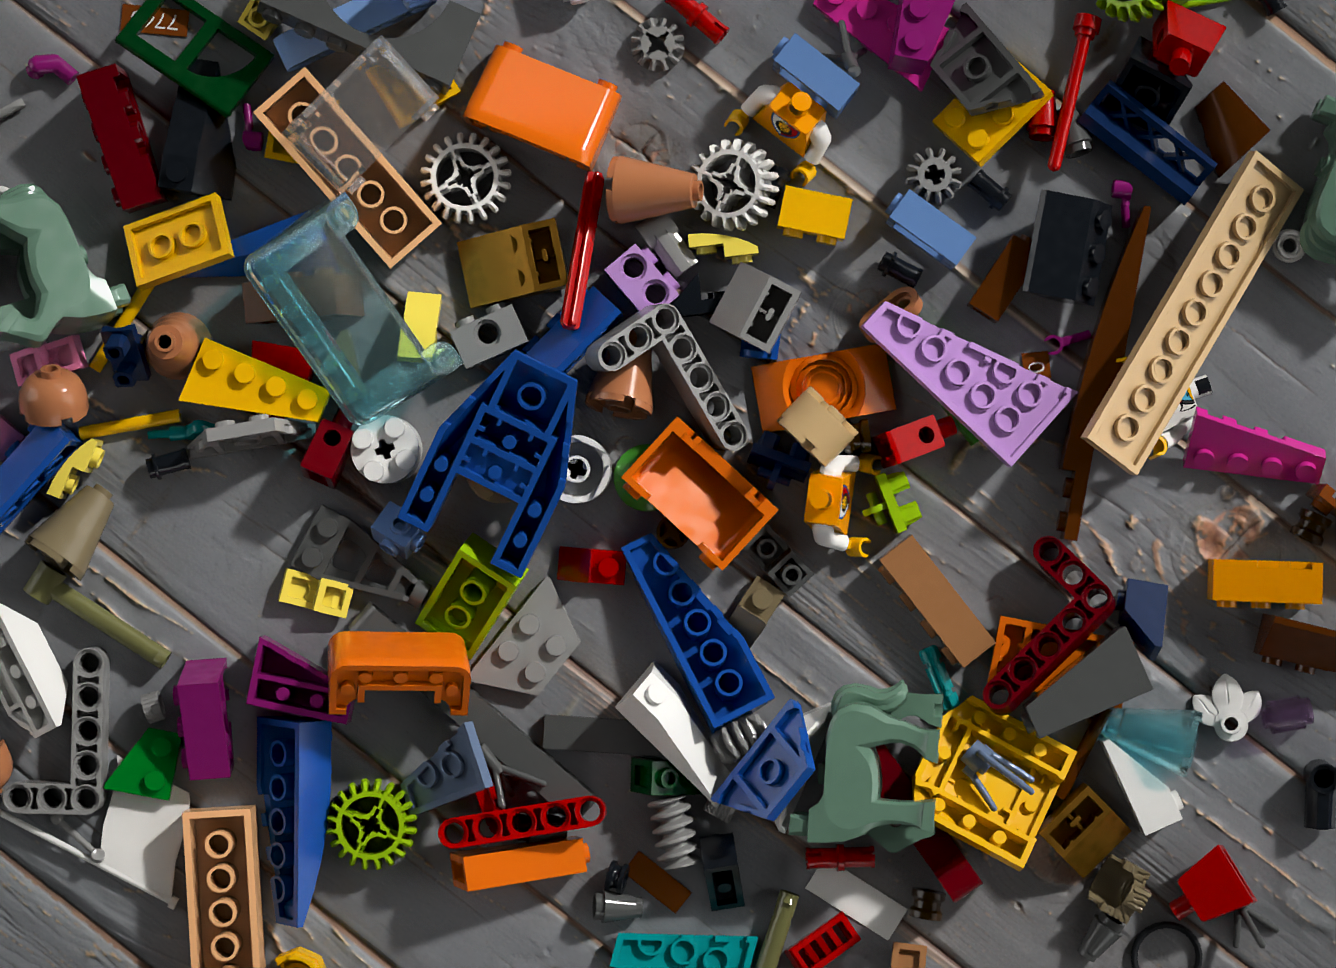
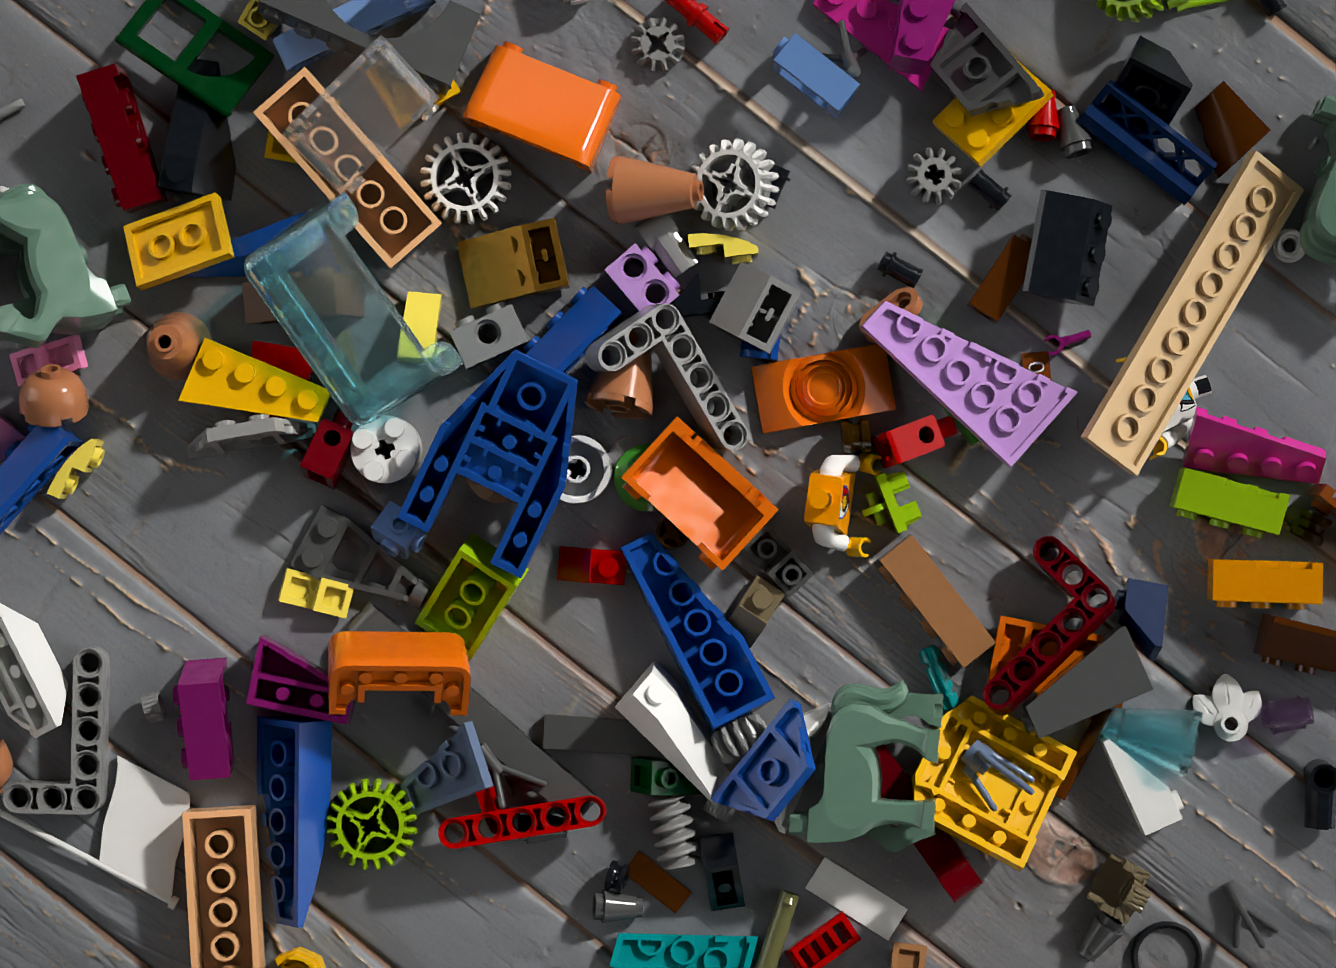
(49, 585): olive piece -> none
(51, 63): magenta arm -> none
(74, 531): dark tan cone -> none
(97, 854): light grey hinge -> none
(125, 319): yellow bar -> none
(126, 353): dark blue hips -> none
(130, 424): yellow bar -> none
(148, 766): green wing -> none
(165, 21): dark orange sticker -> none
(167, 463): black pin -> none
(176, 433): teal hand -> none
(251, 139): magenta hand -> none
(518, 863): orange slope -> none
(530, 645): light grey wing -> none
(582, 250): red axle -> none
(776, 465): dark blue hips -> none
(792, 119): torso -> none
(814, 215): yellow brick -> none
(817, 426): tan brick -> none
(840, 857): red pin -> none
(927, 904): dark brown wheel -> none
(929, 228): medium blue window -> none
(1083, 830): pearl gold slope -> none
(1086, 28): red piece -> none
(1099, 371): reddish brown slope -> none
(1123, 191): magenta hand -> none
(1184, 39): red torso -> none
(1212, 888): red torso -> none
(1228, 503): none -> lime wedge

